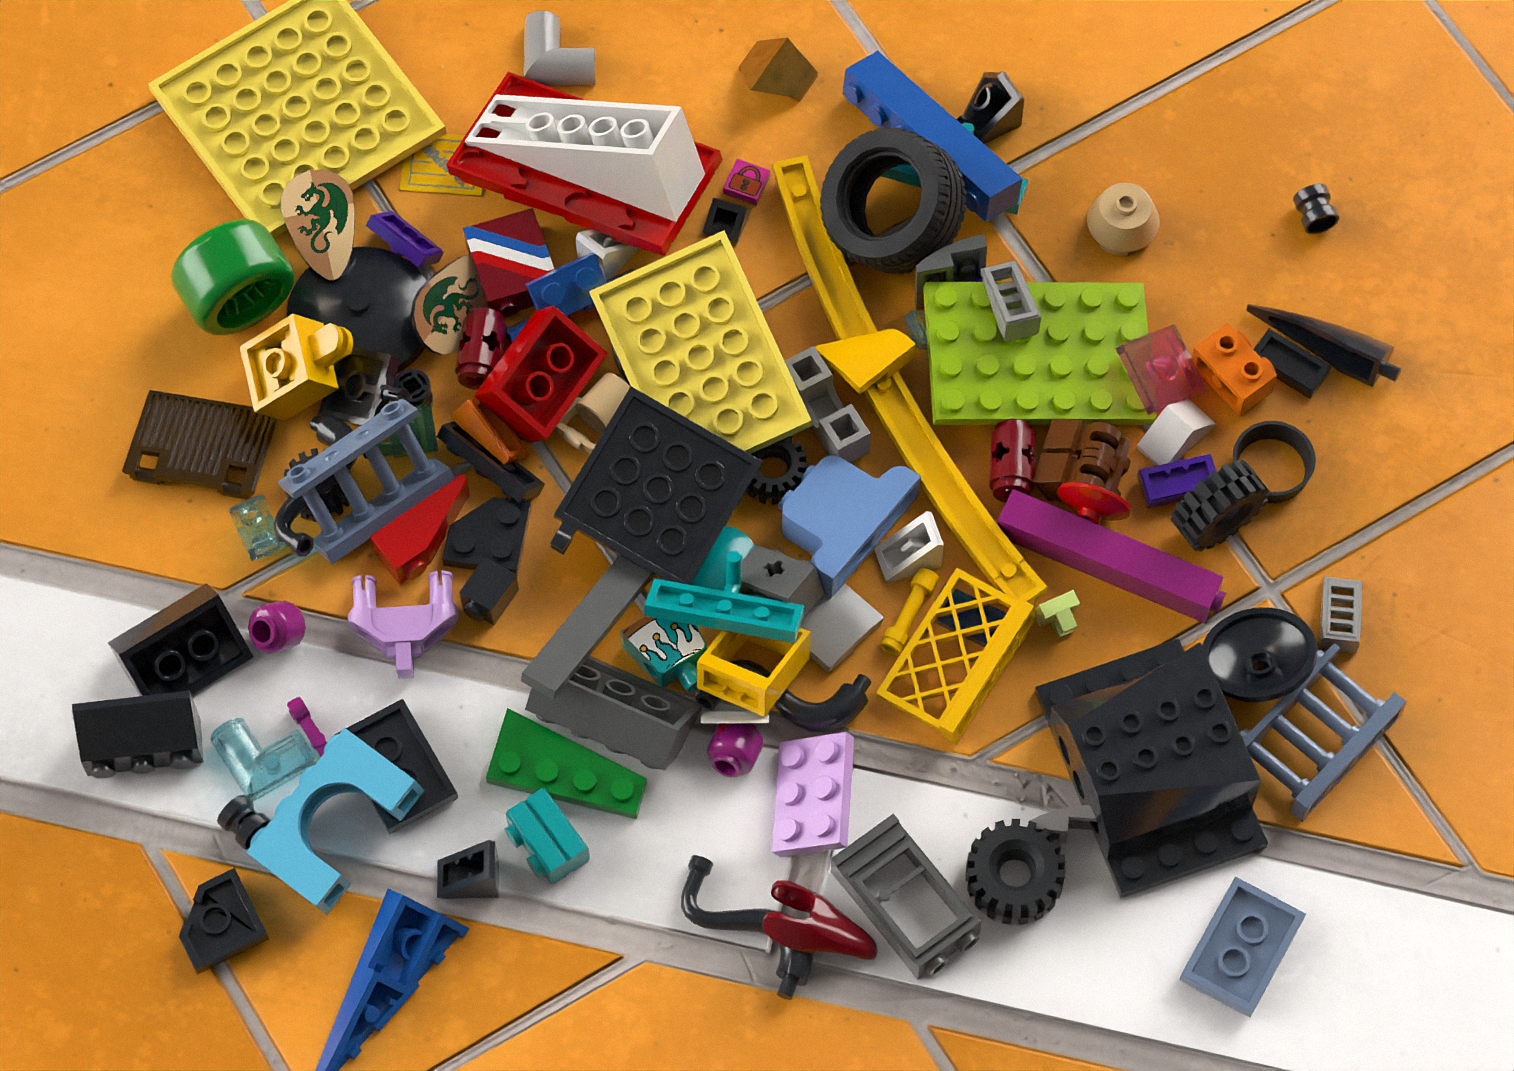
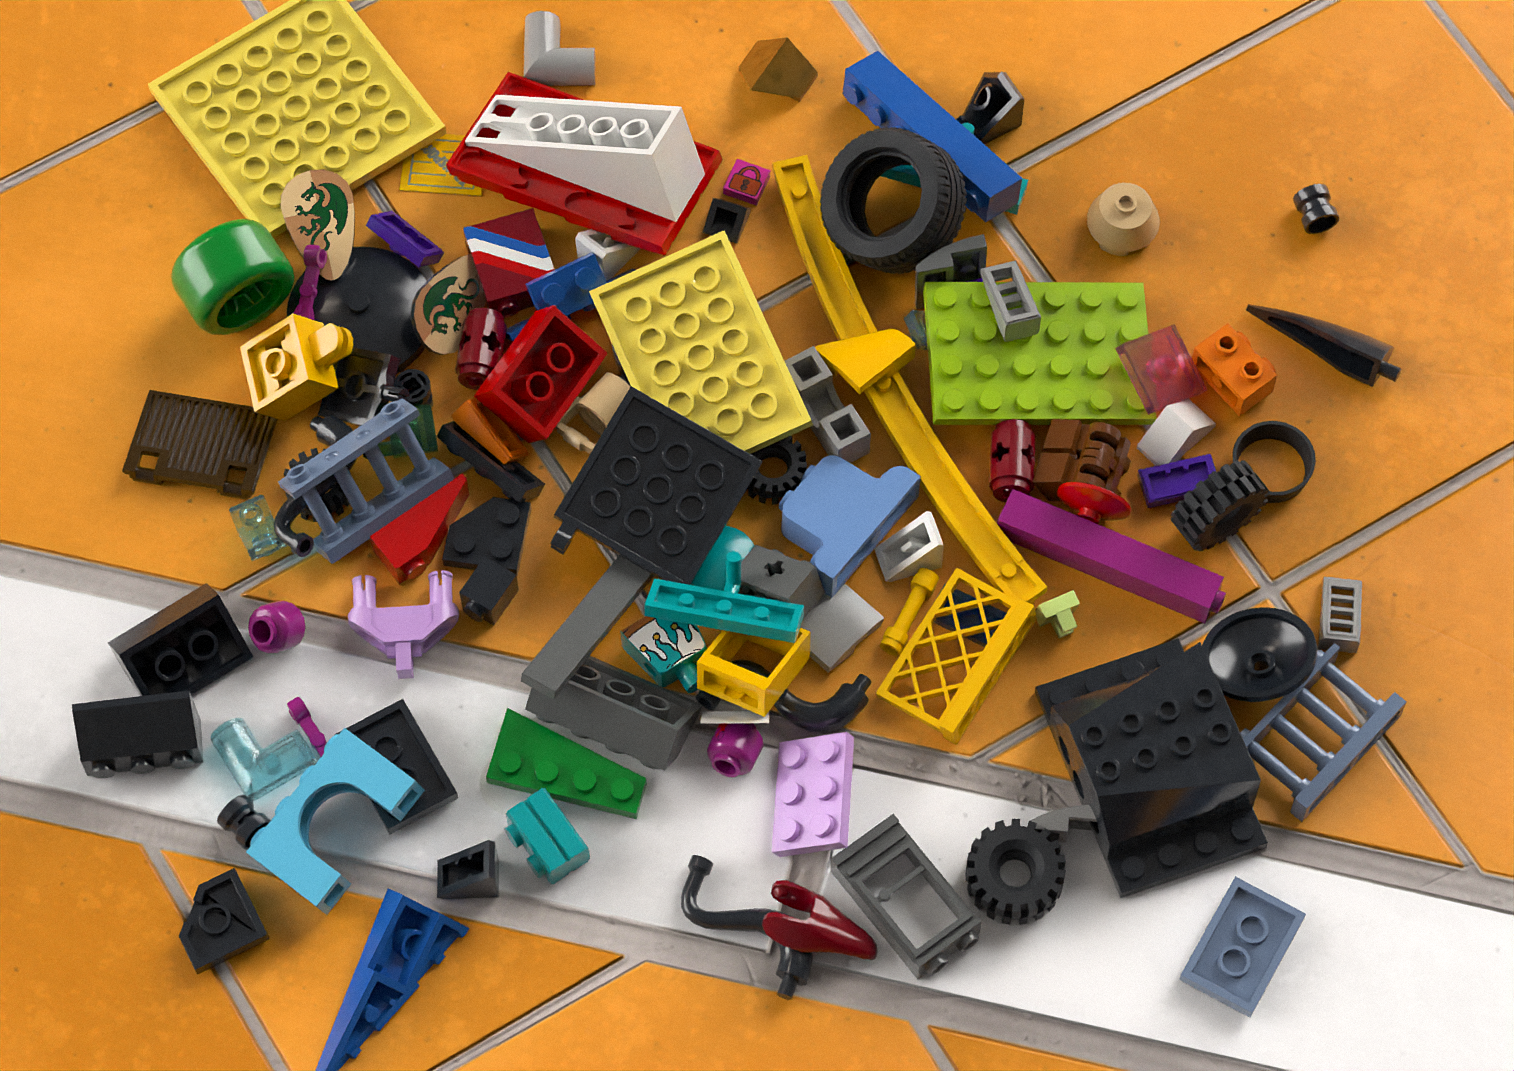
(314, 260): none -> magenta piece
(1292, 363): black tile -> none

